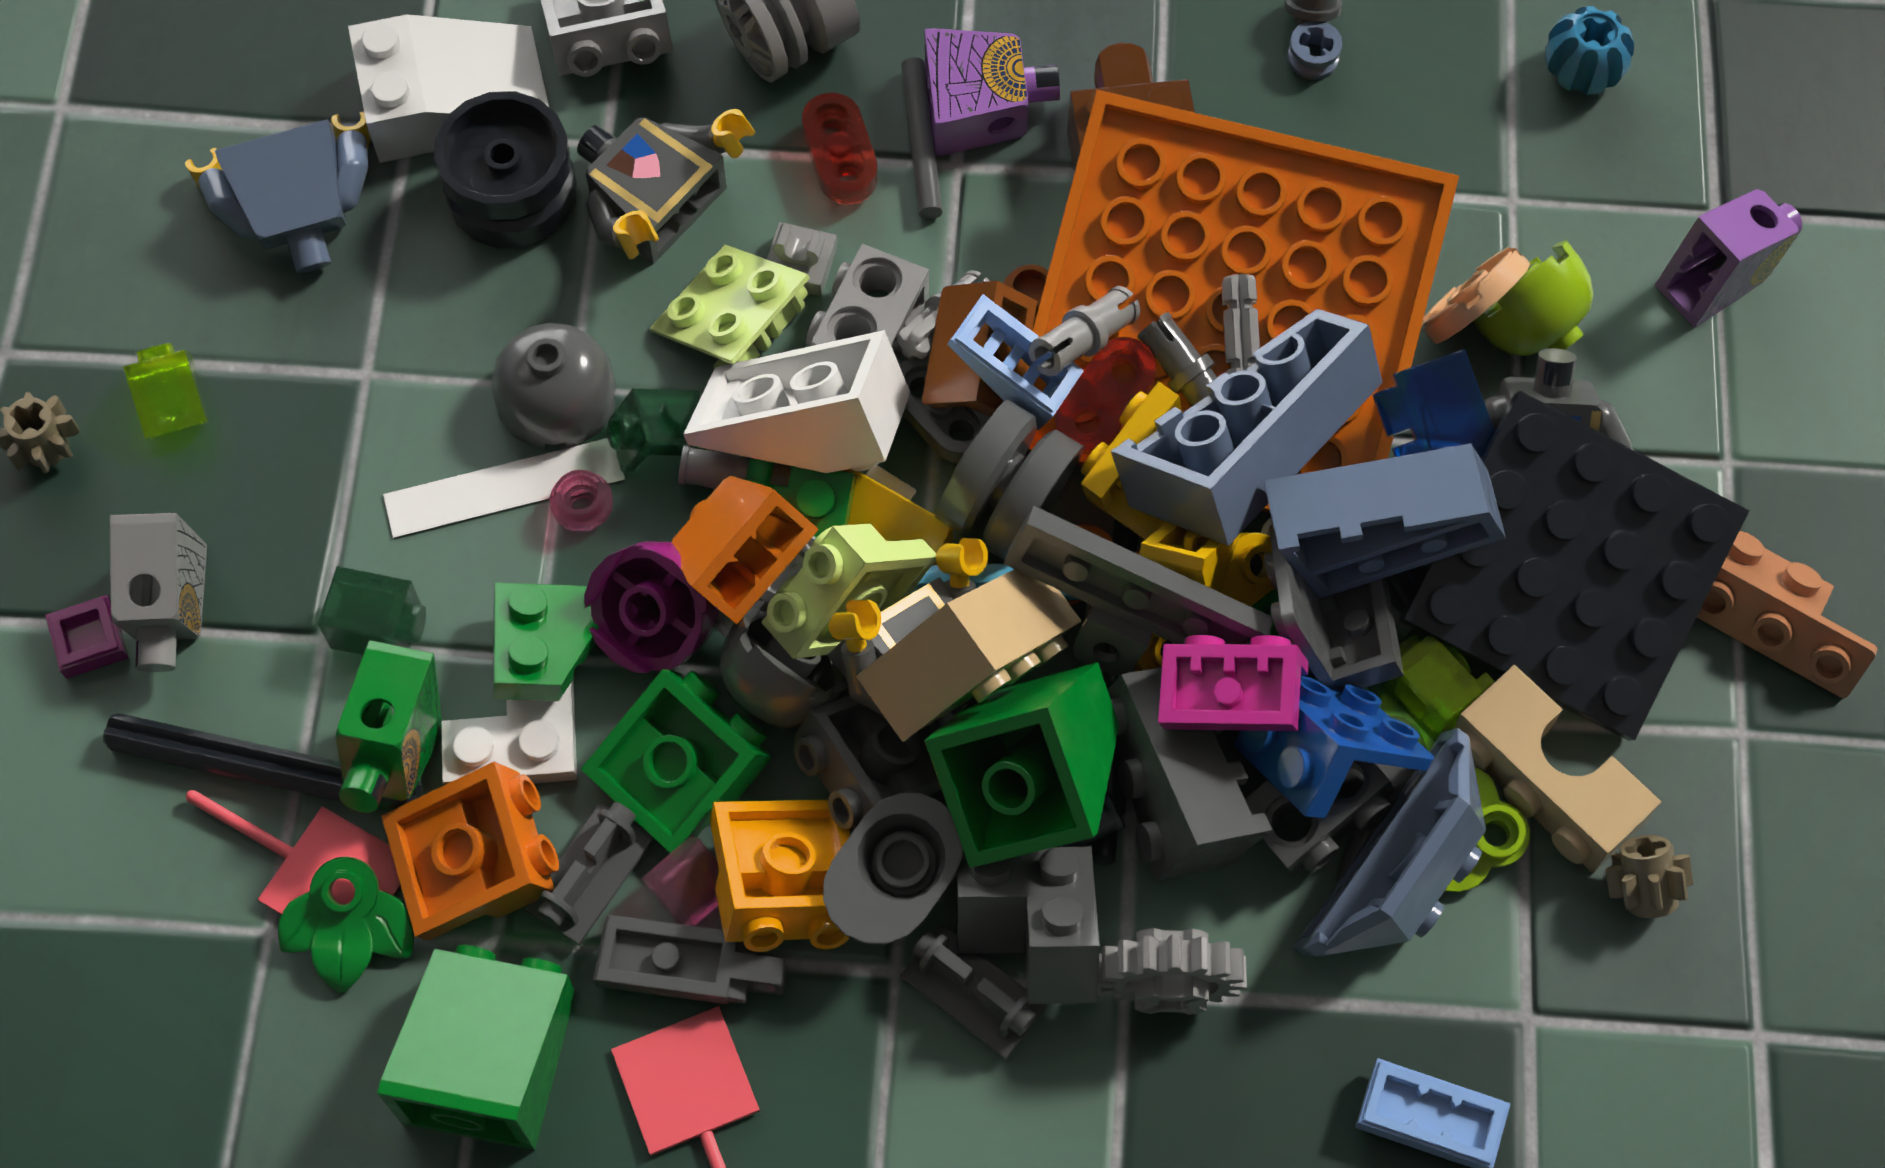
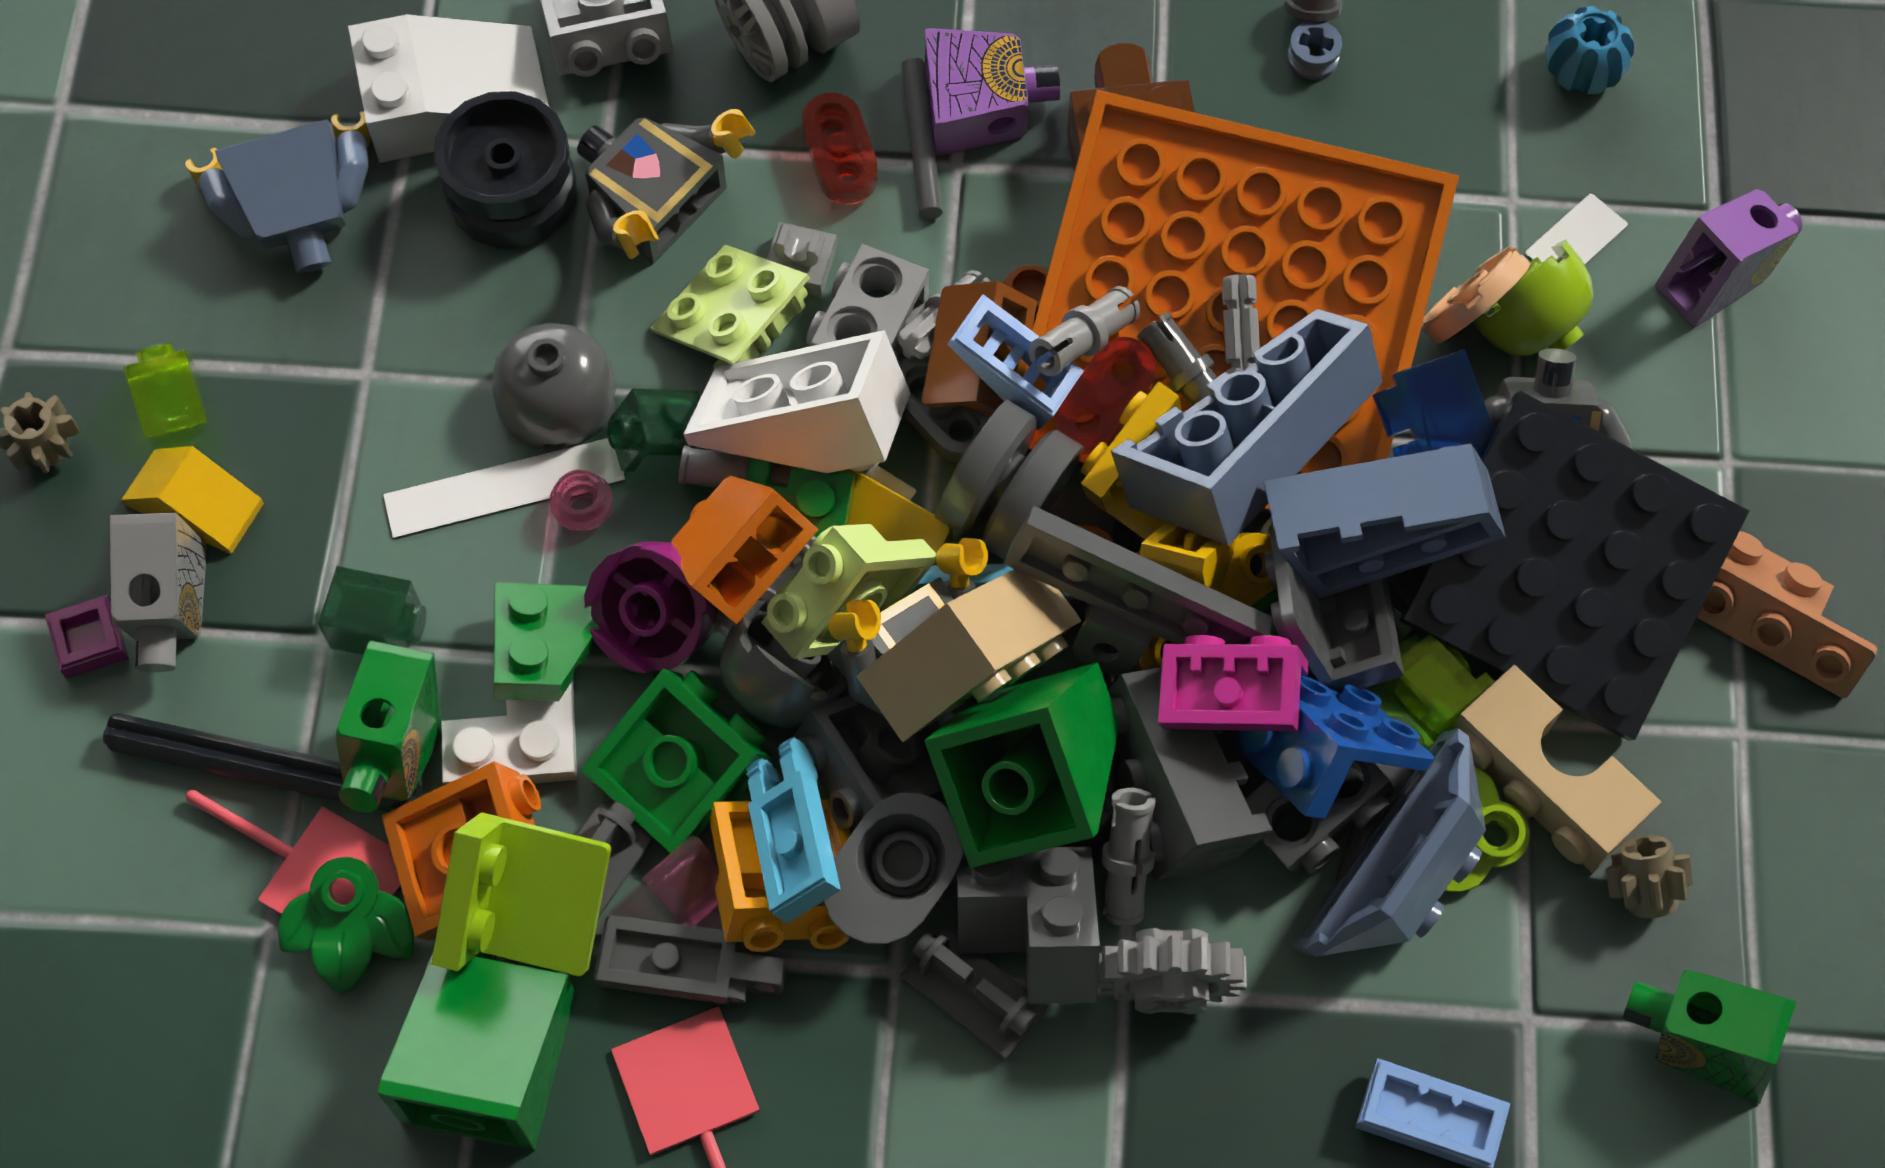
(198, 491): none -> yellow slope
(521, 895): none -> lime bracket
(791, 832): none -> medium azure hinge
(1128, 856): none -> light grey pin
(1585, 227): none -> white sticker
(1715, 1030): none -> green torso

